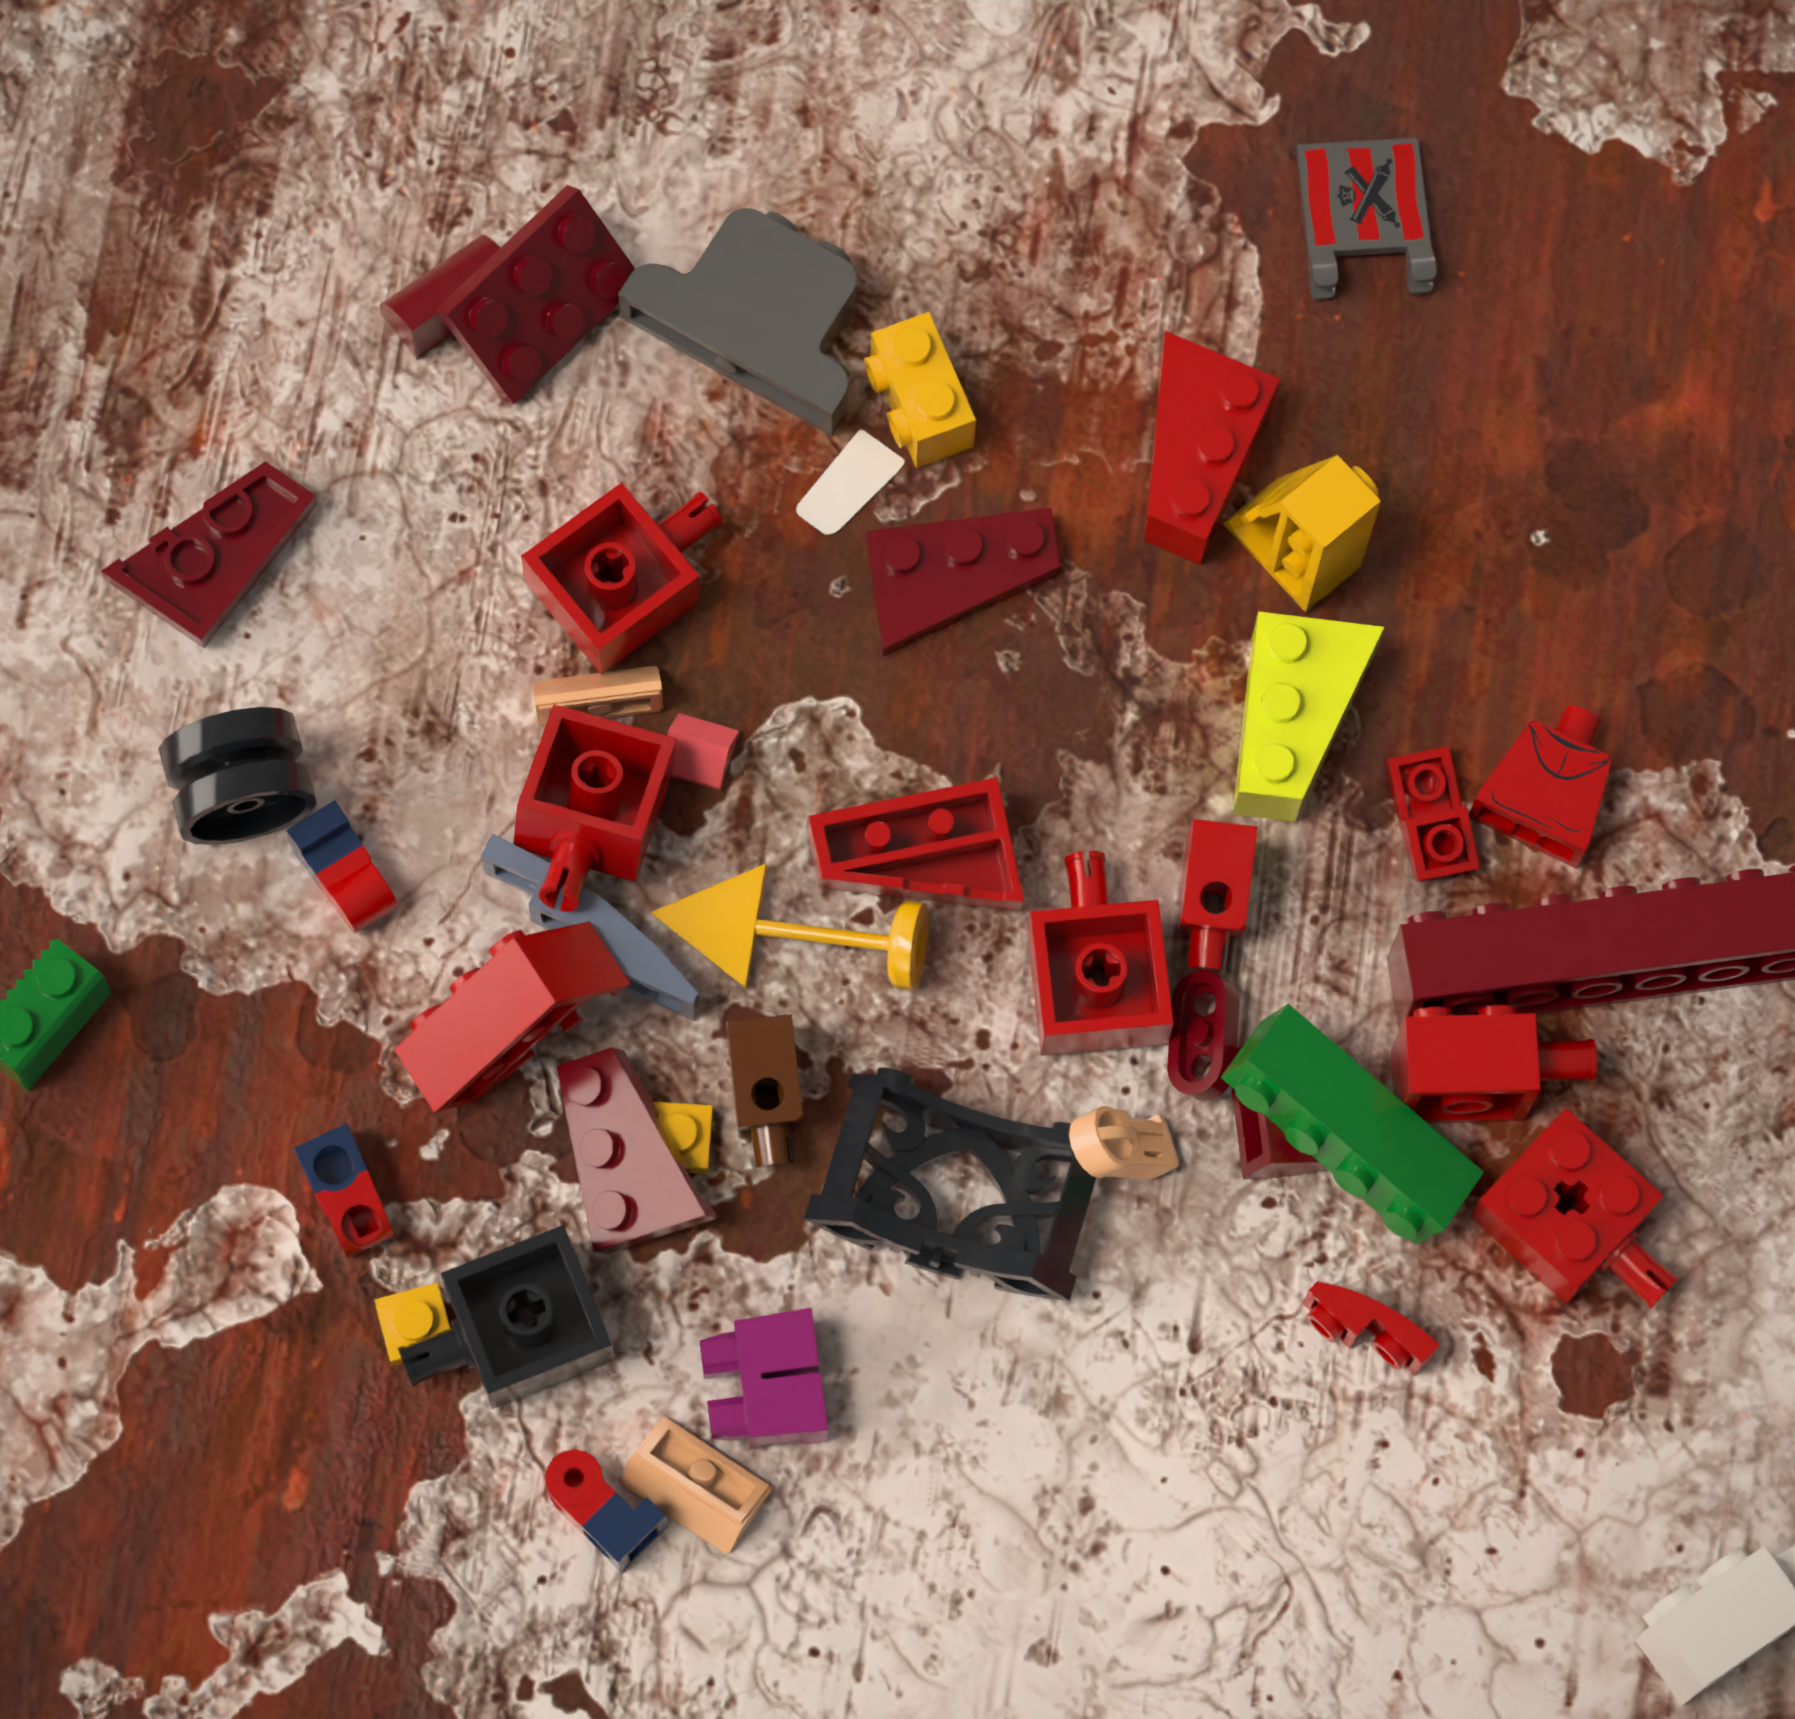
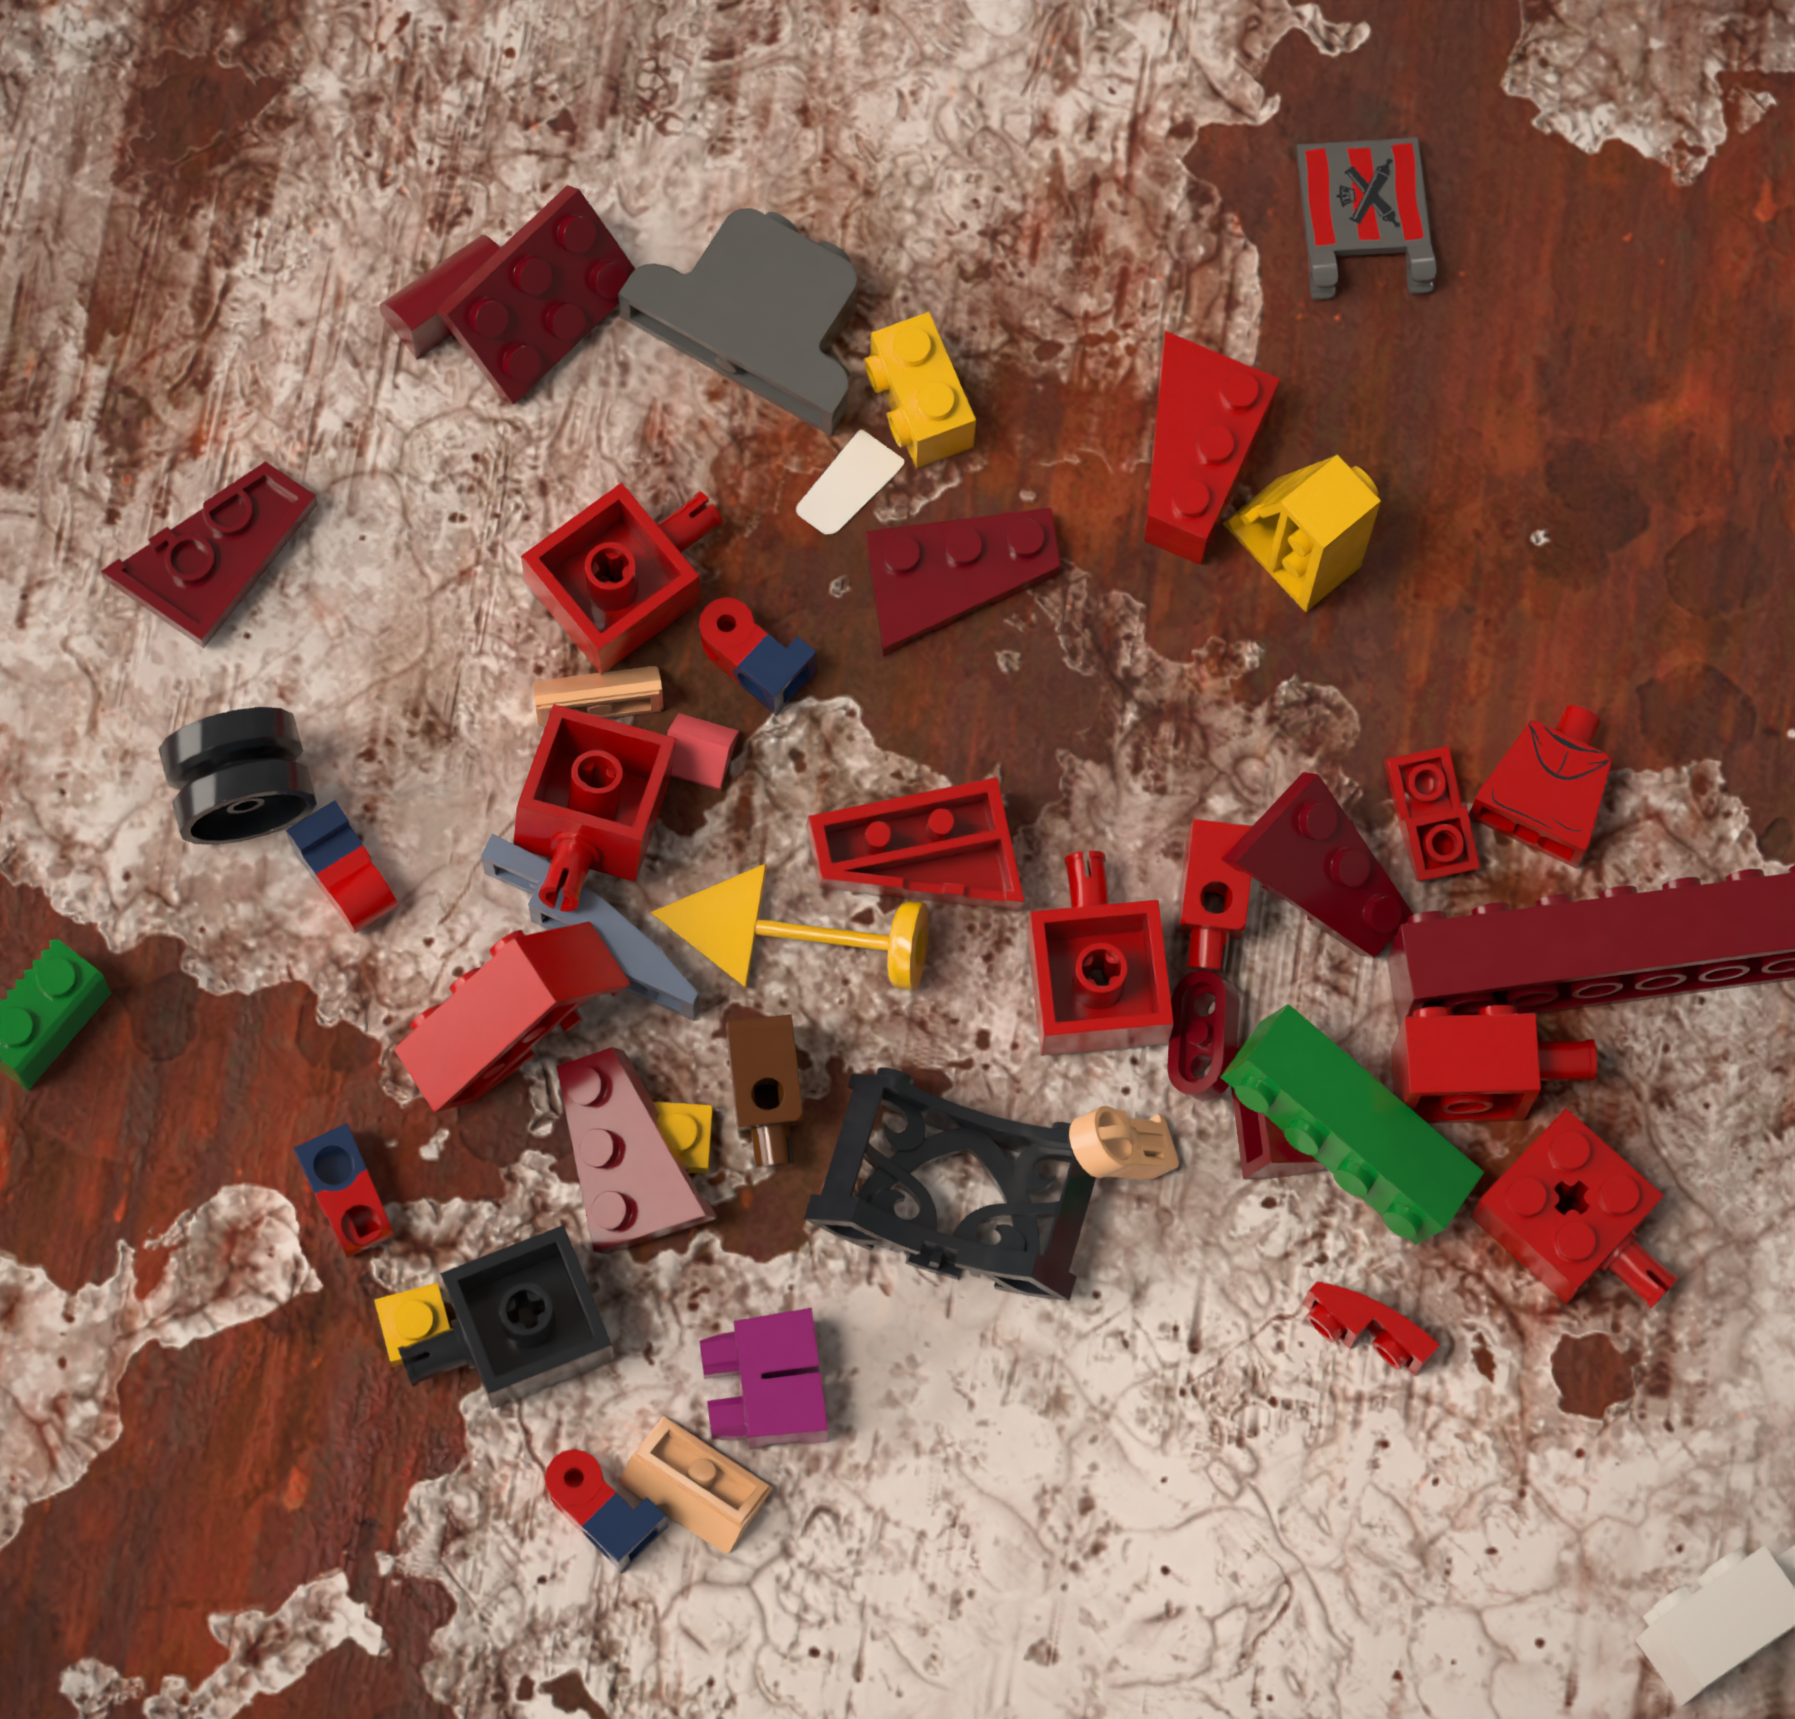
(753, 656): none -> leg
(1295, 702): neon yellow wedge -> none
(1322, 866): none -> dark red wing

